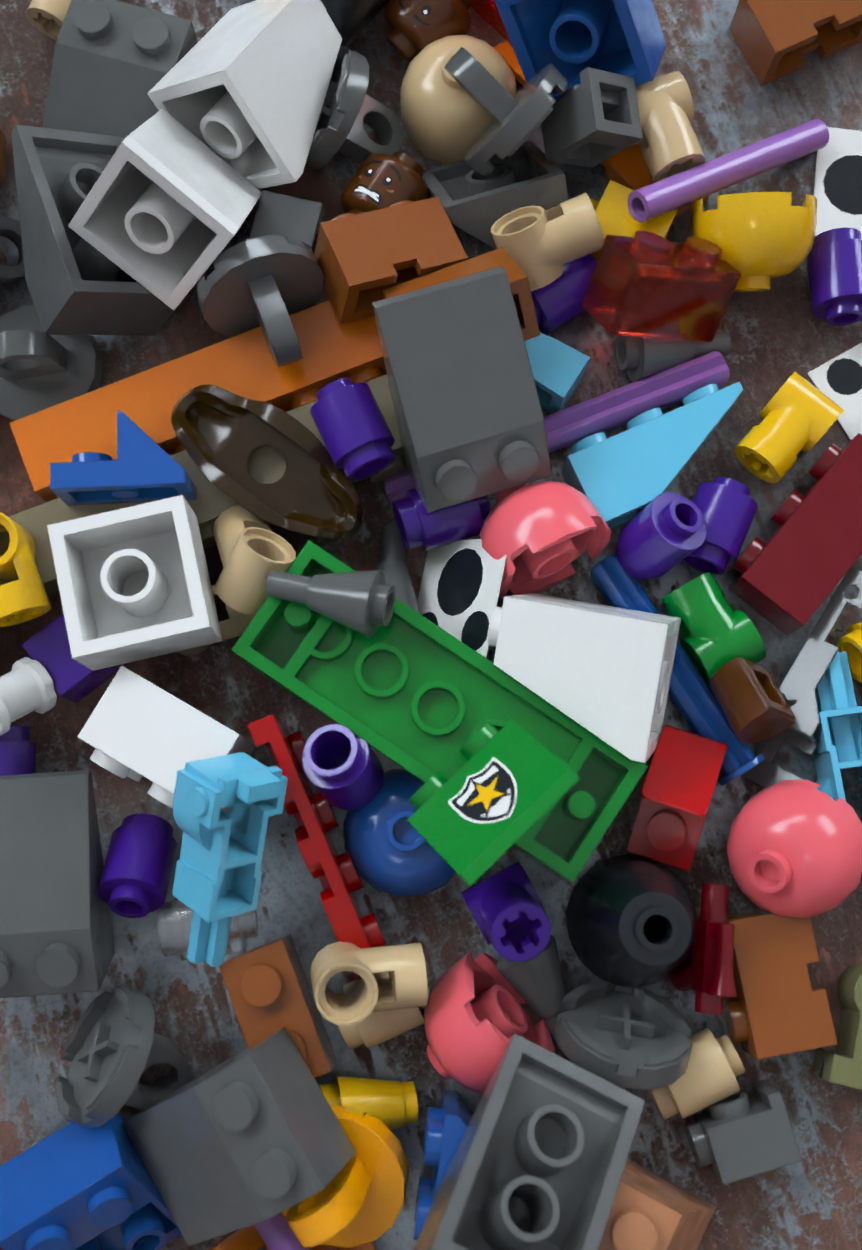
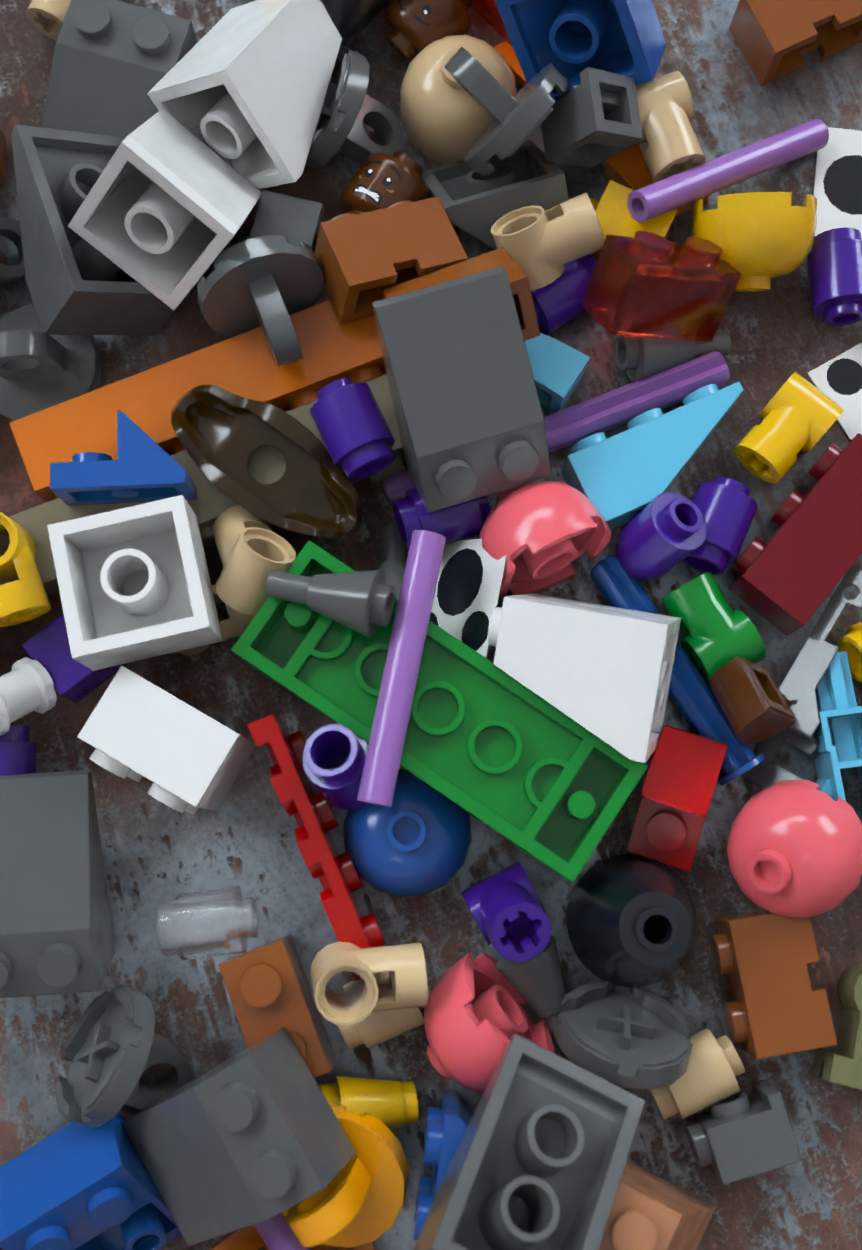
(138, 866): dark purple brick -> none
(222, 851): medium azure piece -> none
(401, 668): none -> medium lavender piece
(490, 798): green slope -> none
(712, 954): dark red piece -> none

